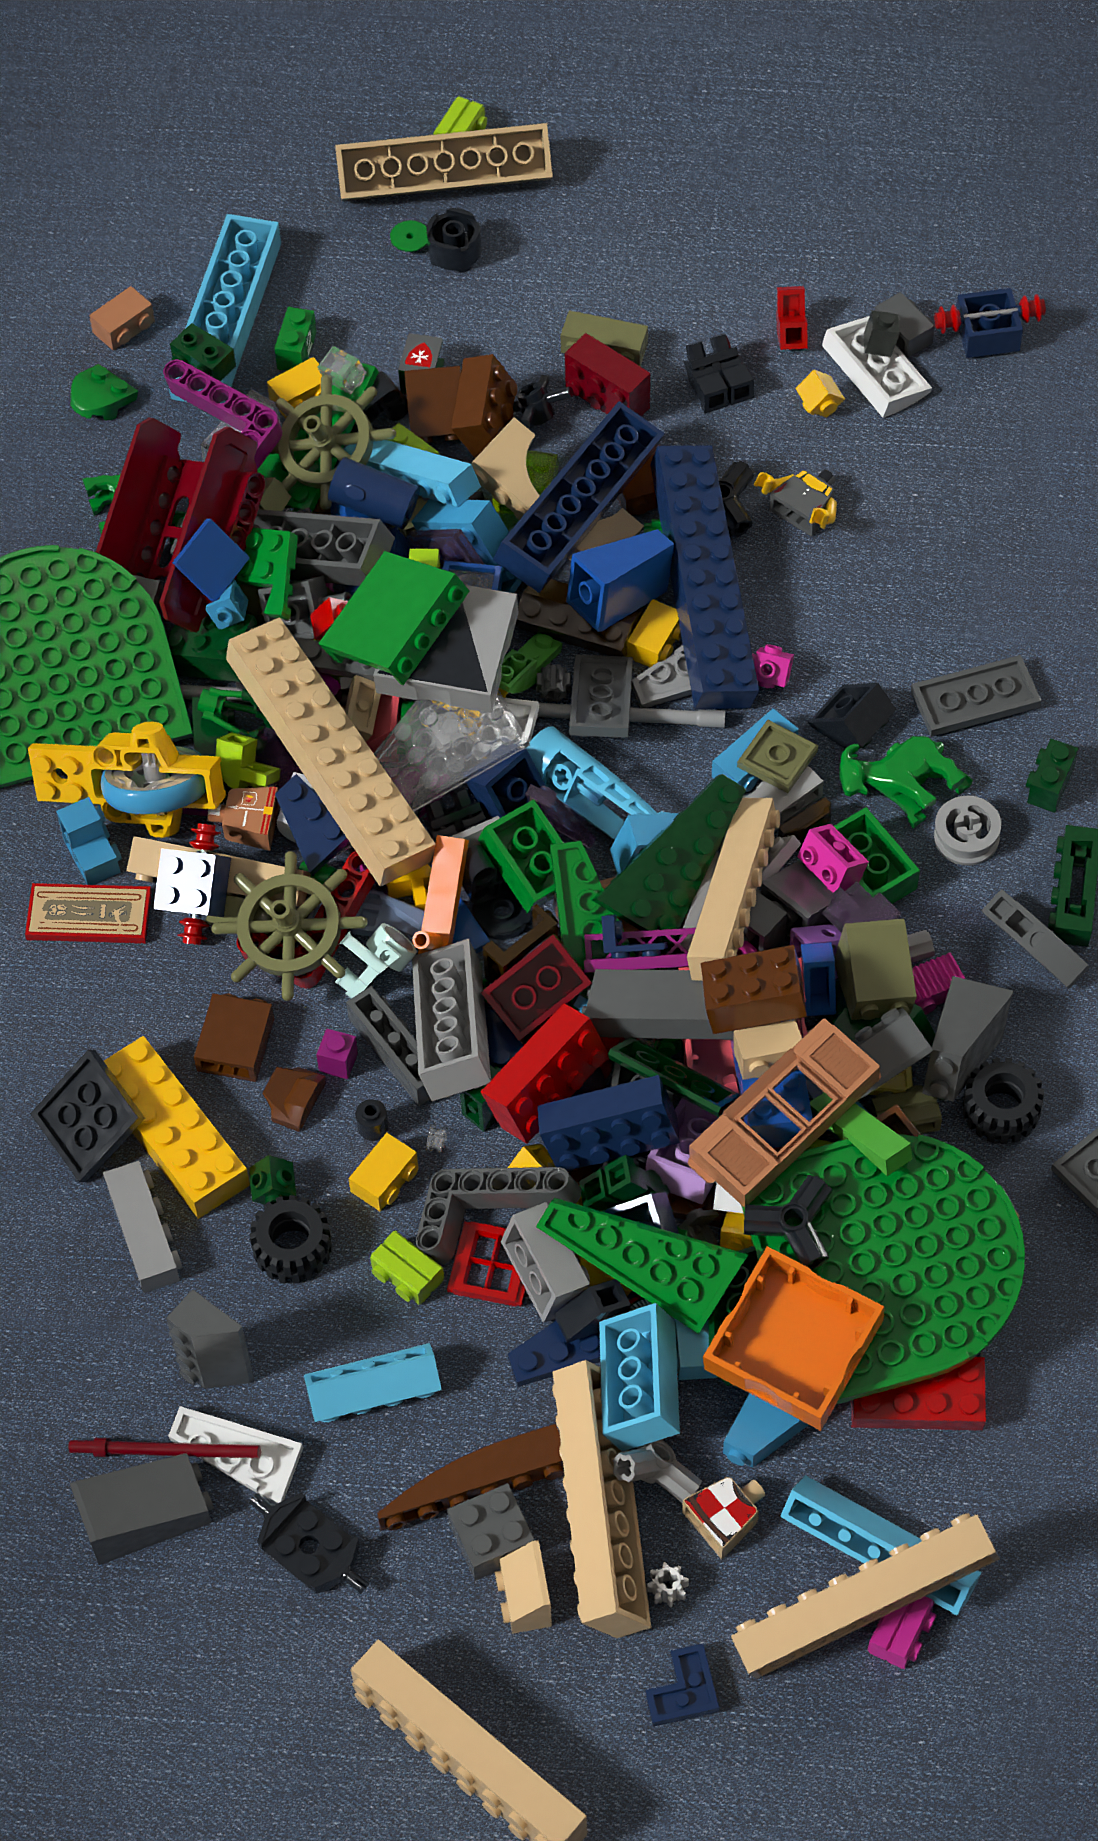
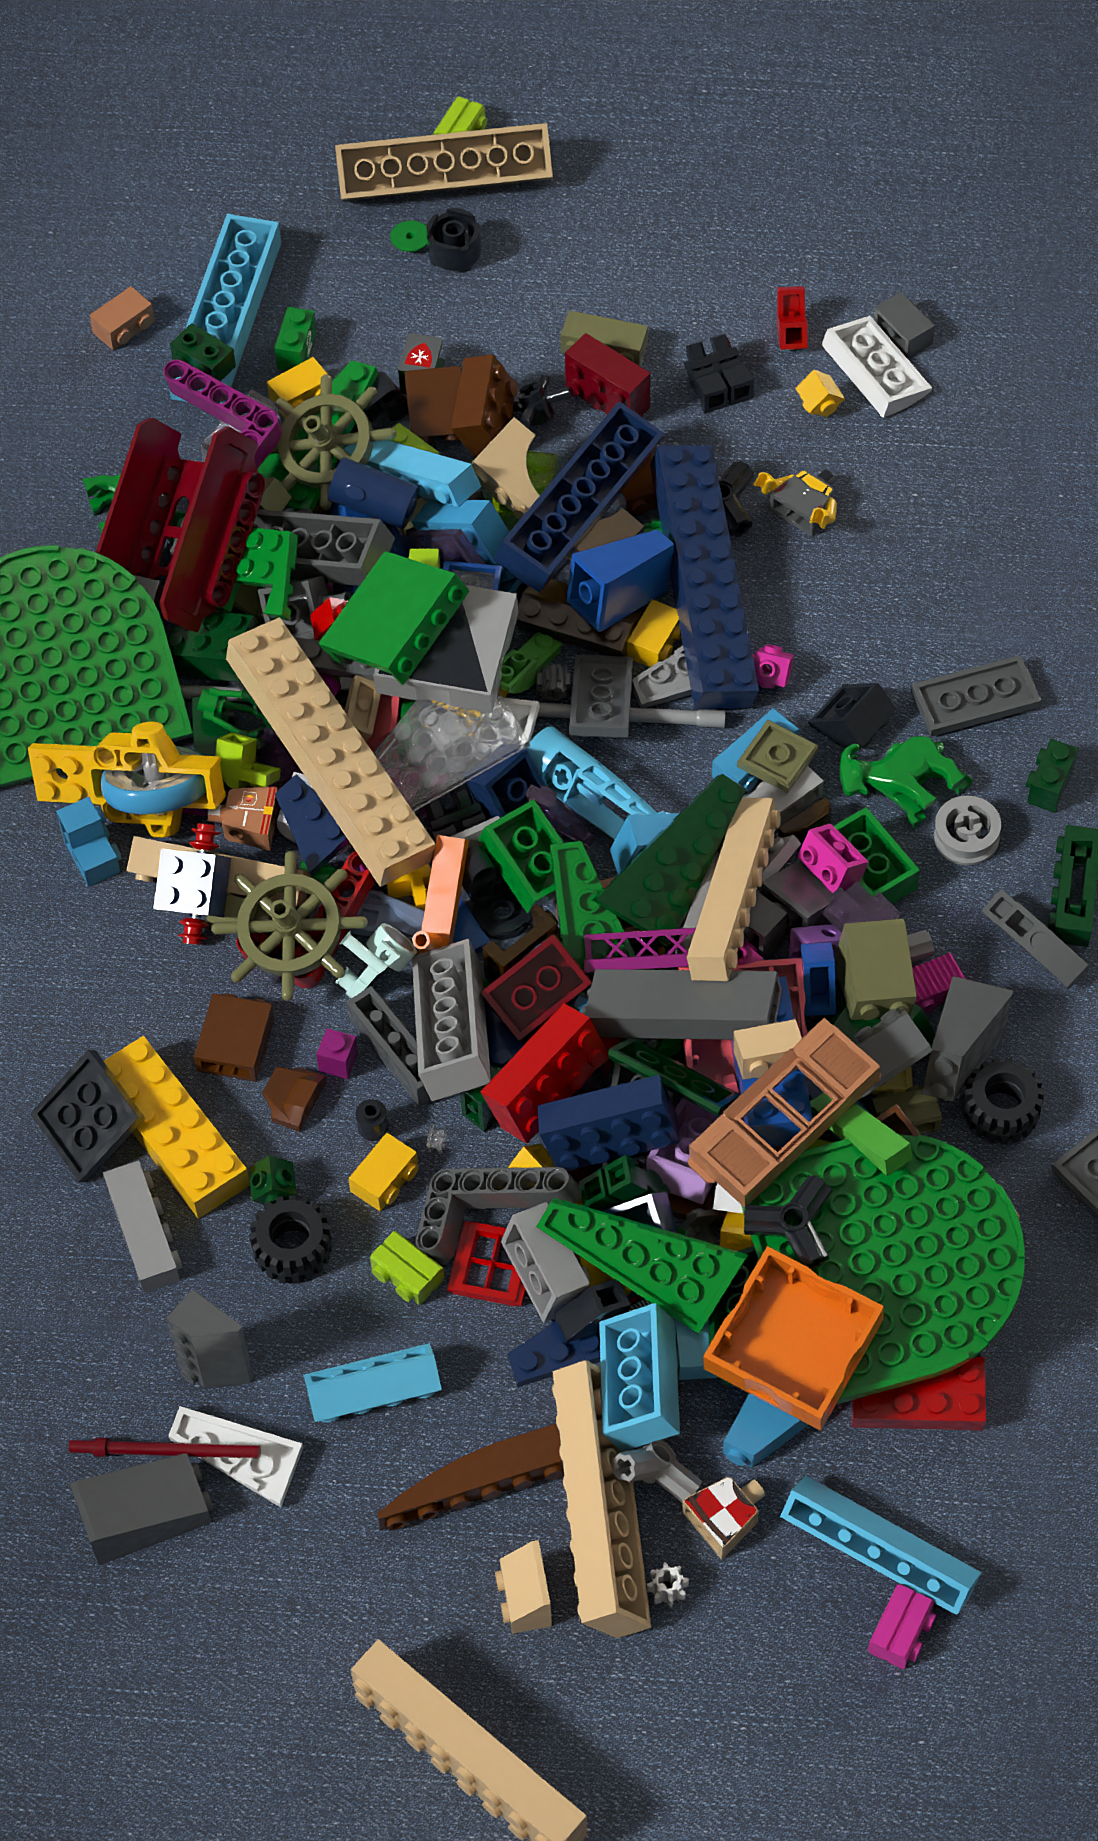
(88, 913): tile -> none
(100, 393): green slope -> none
(211, 560): blue tile -> none
(229, 608): dark azure bracket -> none
(297, 1521): black plate -> none
(343, 368): clear brick -> none
(488, 1529): dark grey brick -> none
(613, 930): dark blue bracket -> none
(691, 1695): dark blue plate -> none
(753, 989): reddish brown brick -> none
(864, 1596): tan brick -> none
(881, 333): pearl dark grey brick -> none
(989, 320): dark blue brick -> none

